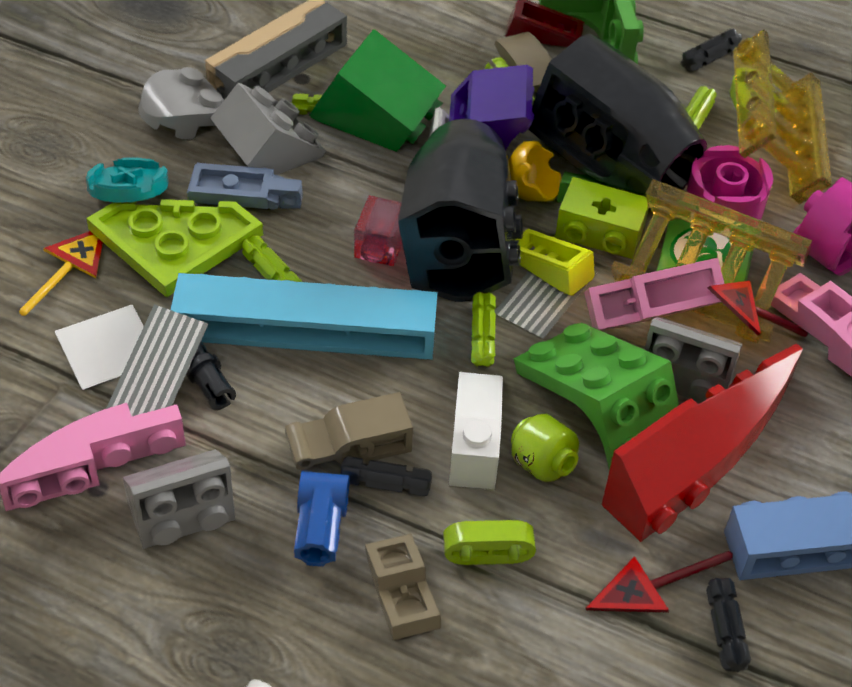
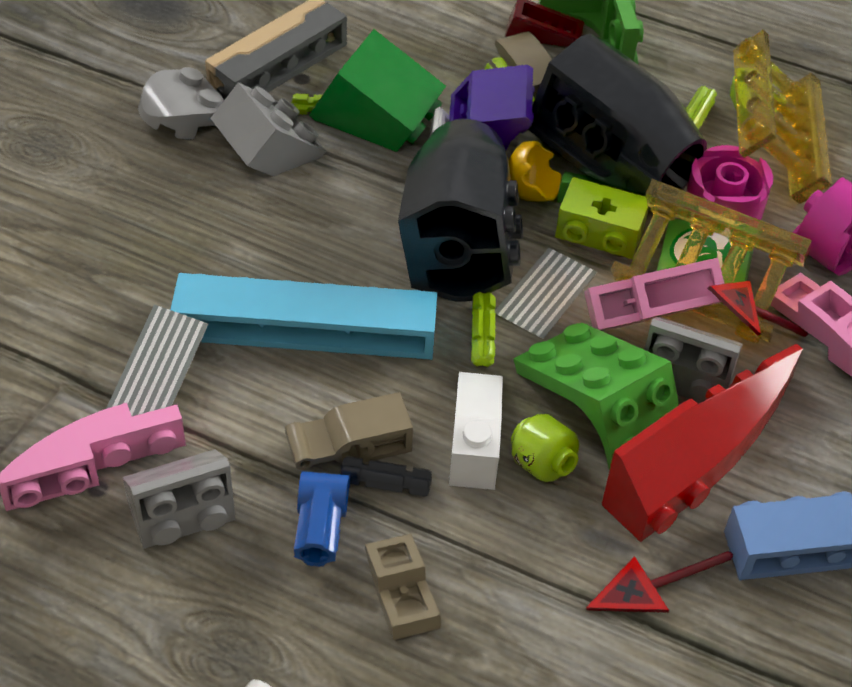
(78, 252): piece -> none
(101, 345): white sticker -> none
(127, 180): teal tile -> none
(173, 236): lime plate -> none
(207, 374): black pin -> none
(245, 185): sand blue hinge -> none
(266, 260): lime axle -> none
(378, 232): clear pink brick -> none
(489, 542): lime beam -> none
(564, 266): neon yellow slope -> none
(711, 50): black axle -> none
(728, 625): black axle -> none

